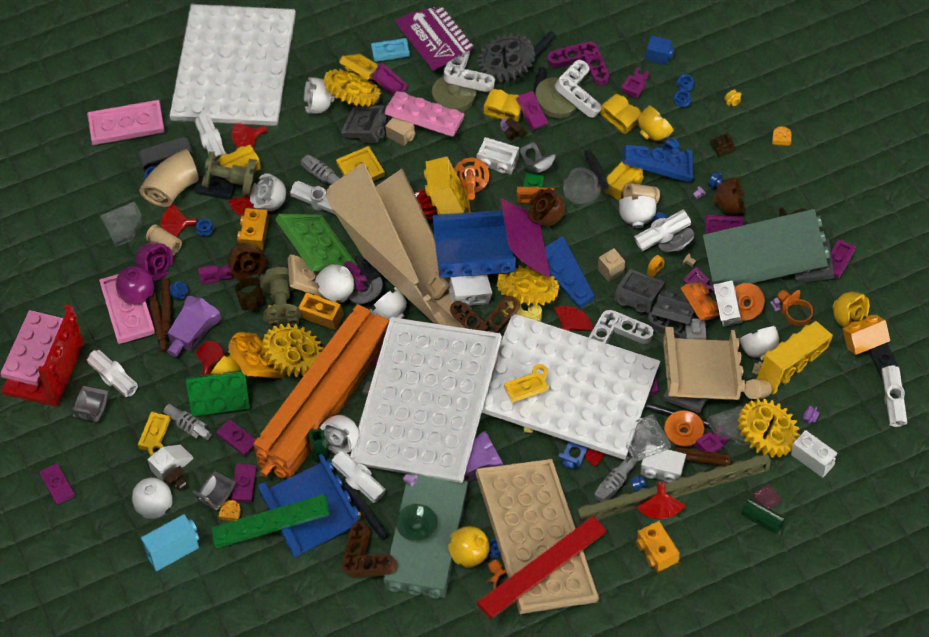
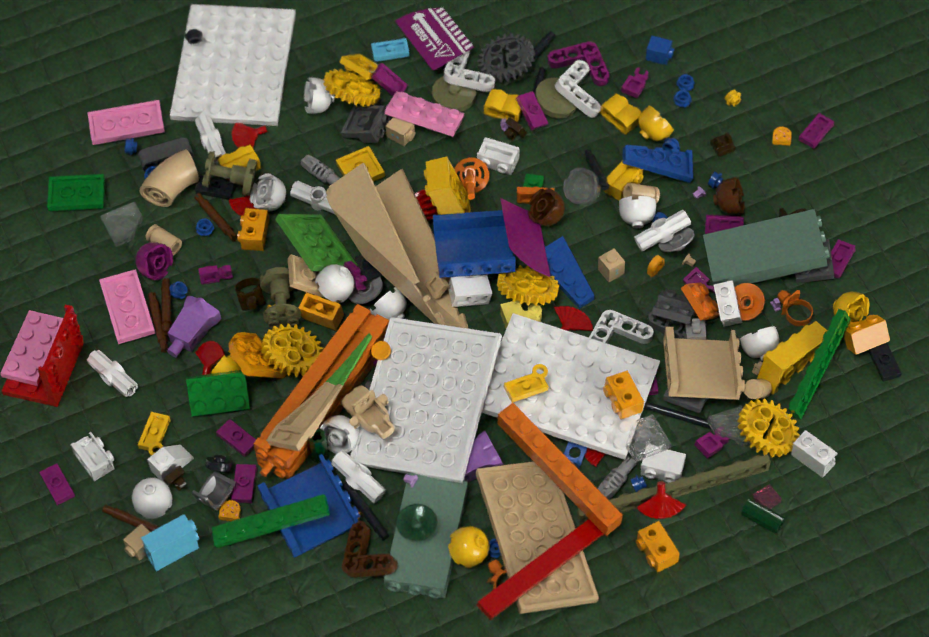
(76, 192): none -> green plate
(90, 403): flat silver piece -> none
(93, 456): none -> white hinge
(128, 518): none -> reddish brown piece
(130, 146): none -> blue plate
(134, 285): magenta cylinder -> none
(134, 544): none -> tan brick
(174, 221): red hand -> none
(187, 422): light grey hinge -> none
(193, 36): none -> black plate
(216, 217): none -> reddish brown piece
(218, 463): none -> black wheel
(246, 260): reddish brown cylinder -> none
(304, 421): none -> tan plate
(368, 411): none -> tan piece
(381, 350): none -> light orange piece
(483, 325): reddish brown beam -> none
(540, 163): flat silver piece -> none
(559, 469): none -> orange brick
(623, 395): none -> light orange brick
(639, 291): dark grey plate -> none
(684, 421): orange dish -> none
(705, 456): reddish brown axle -> none
(810, 414): medium lavender plate -> none
(816, 130): none -> magenta plate
(819, 364): none -> green plate
(893, 385): white piece -> none

